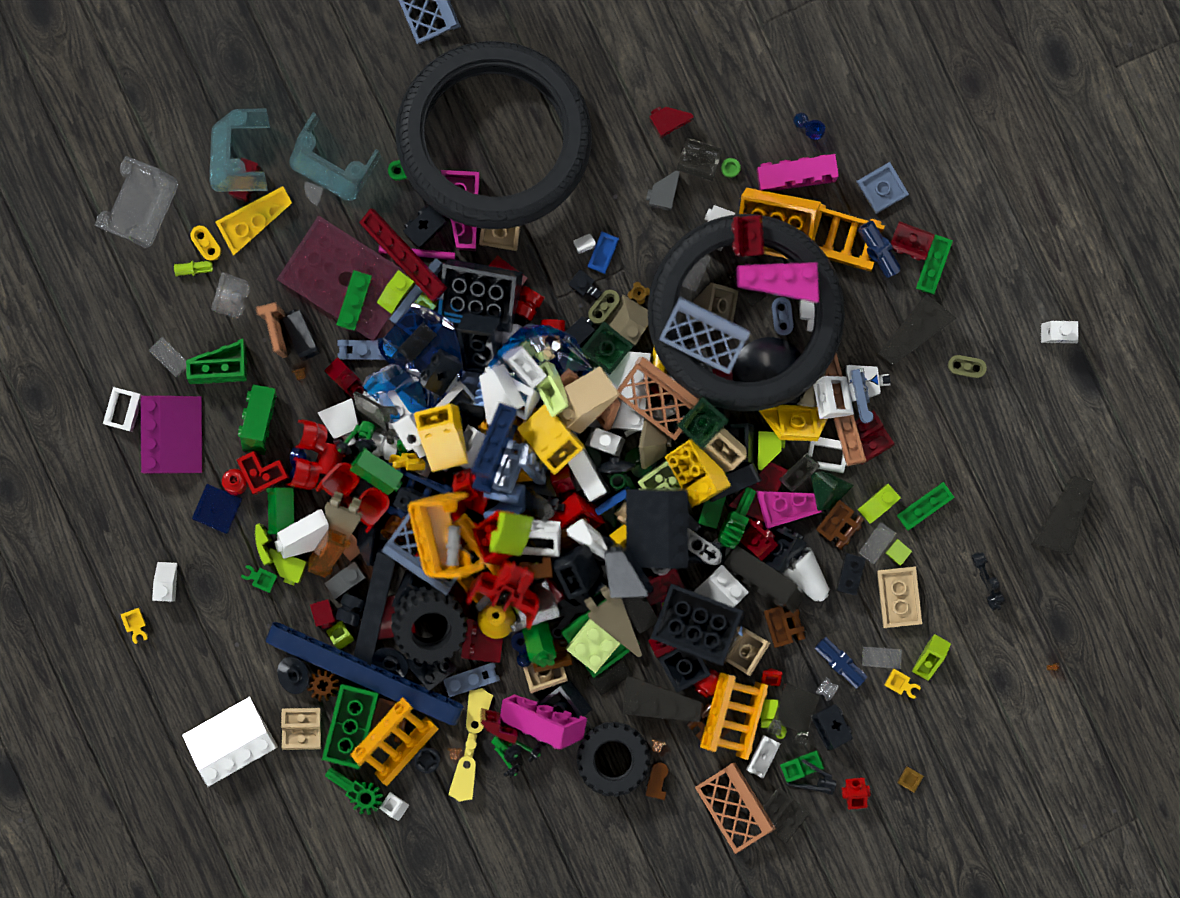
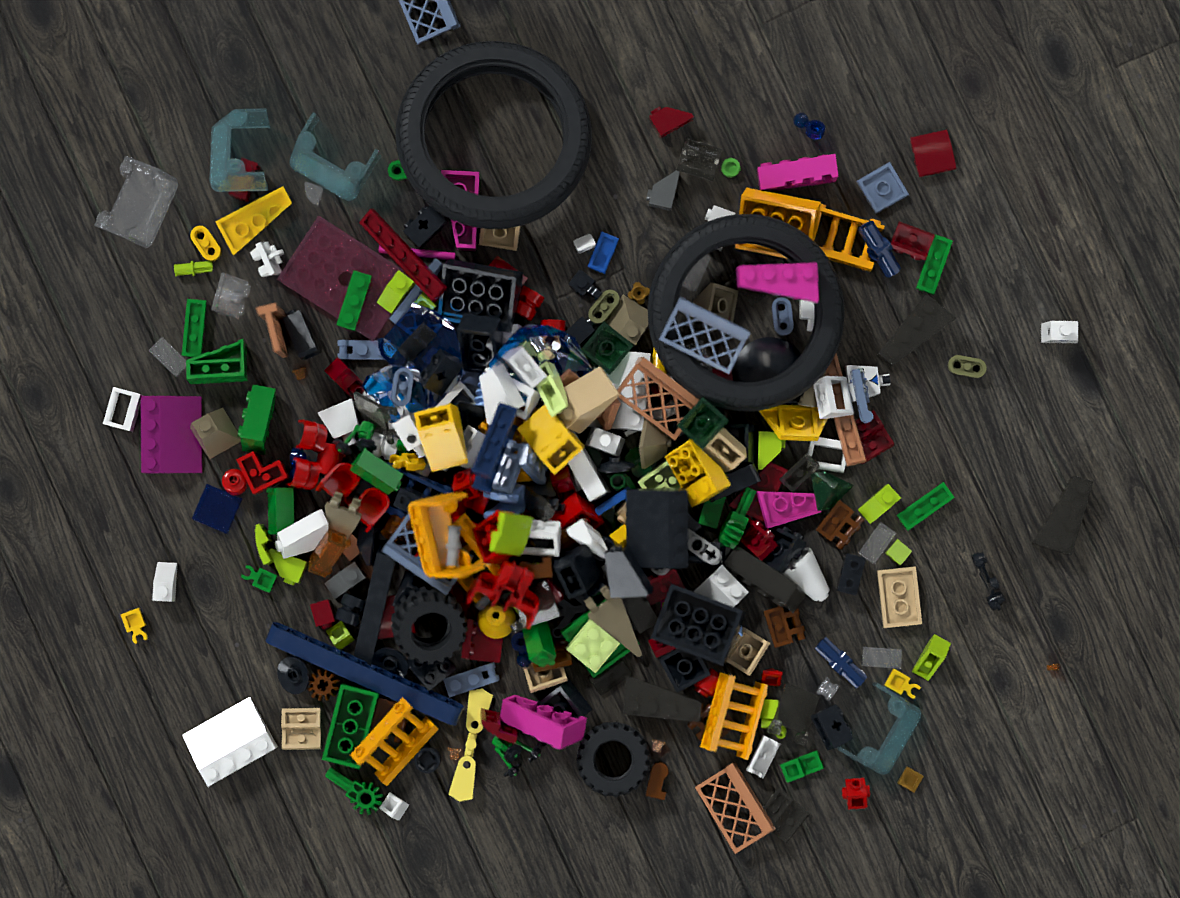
(194, 327): none -> green plate
(215, 433): none -> dark tan slope
(270, 257): none -> white hips
(402, 388): none -> sand blue plate
(748, 235): dark red bracket -> none
(825, 785): black plant -> none
(908, 718): none -> clear light blue windscreen
(933, 153): none -> dark red slope

